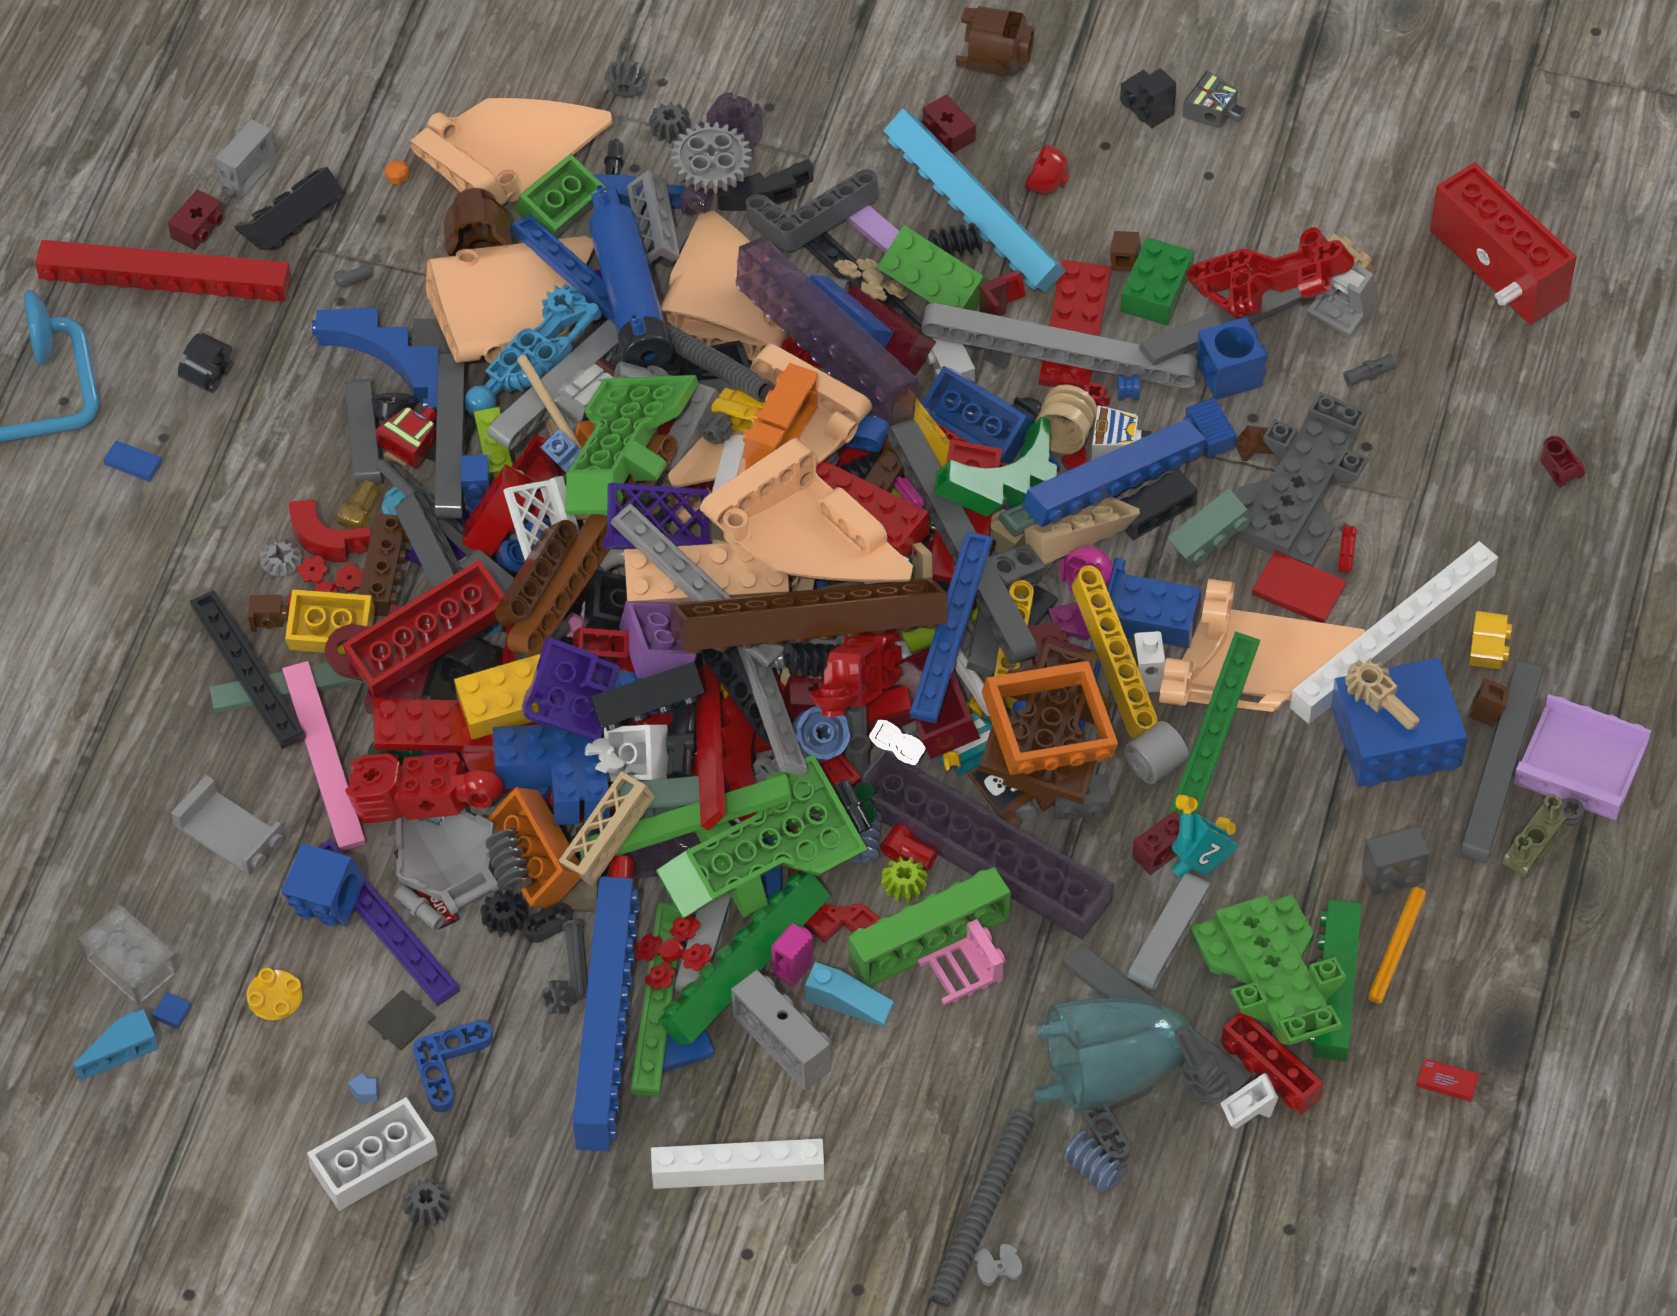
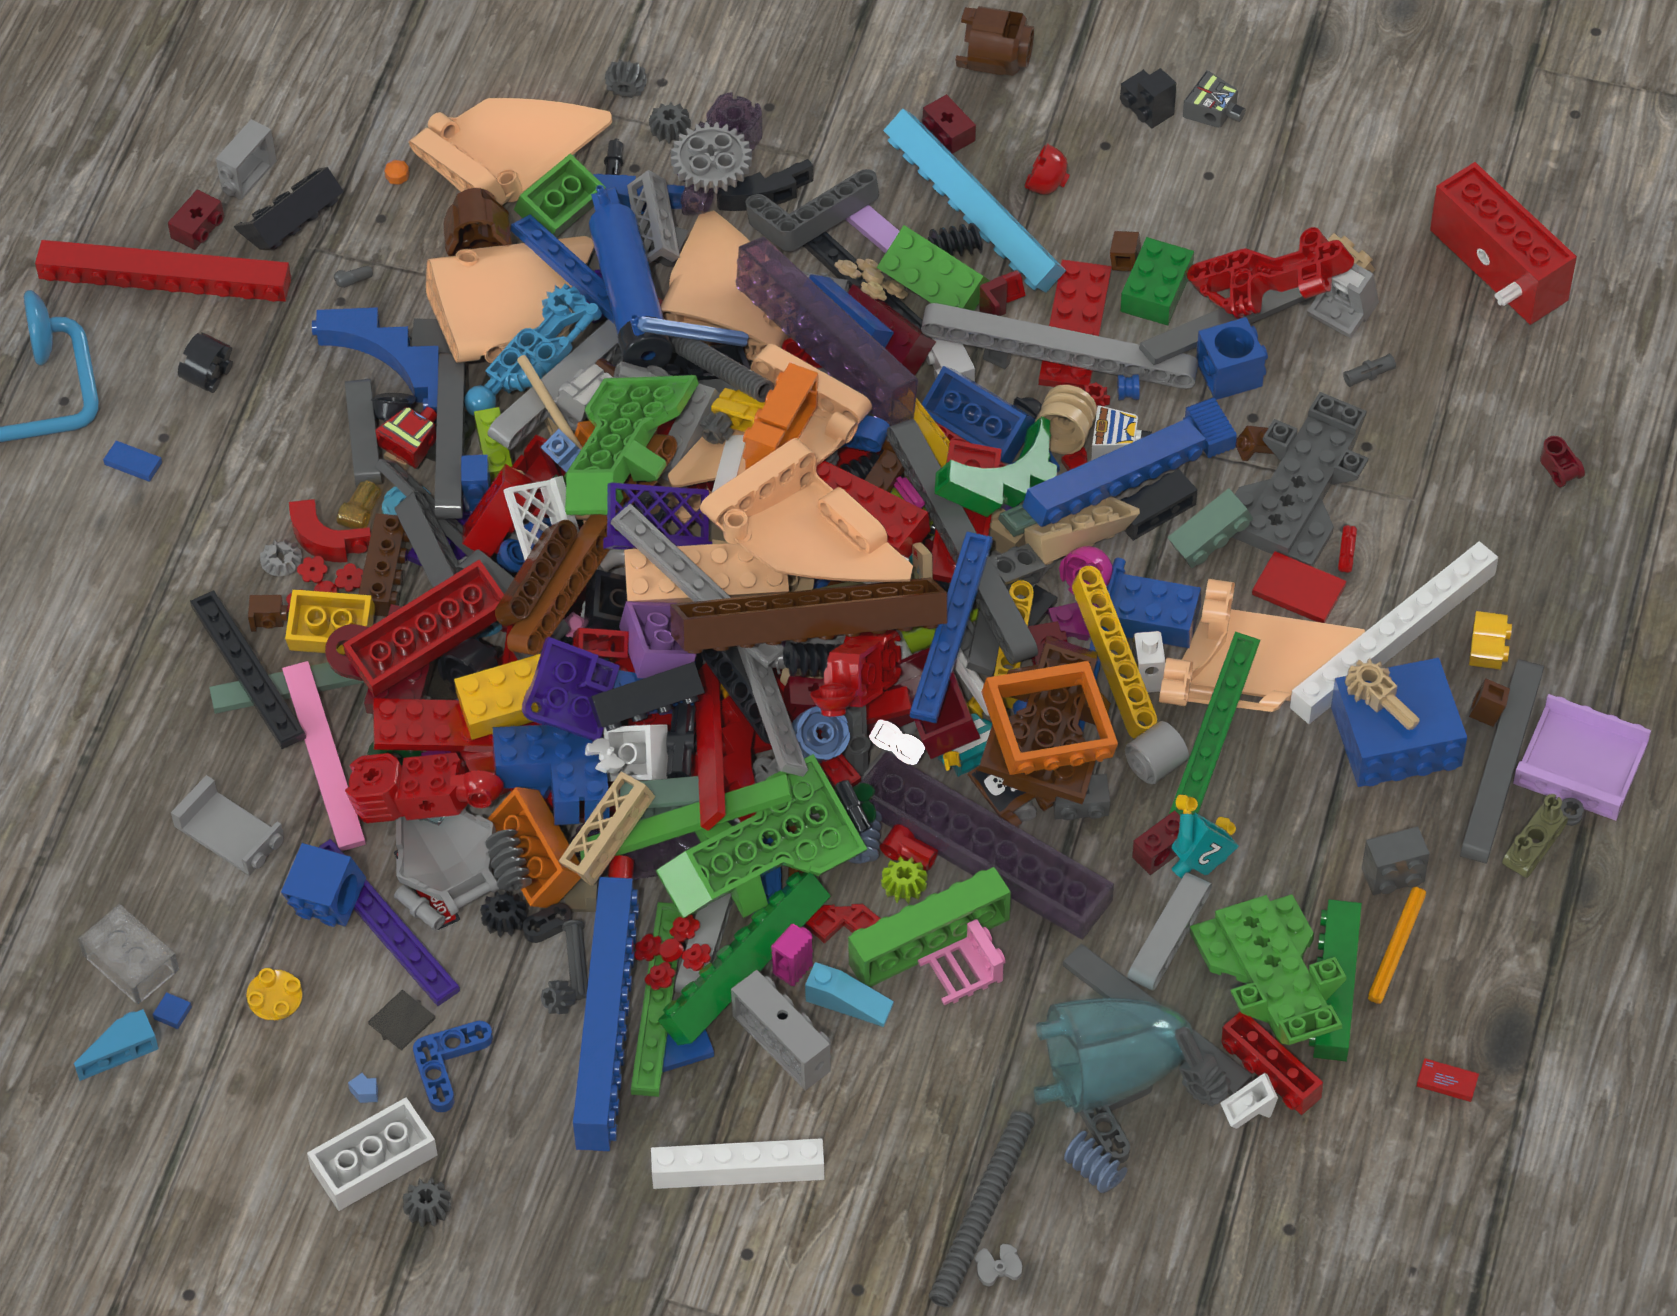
(692, 331): none -> medium blue axle

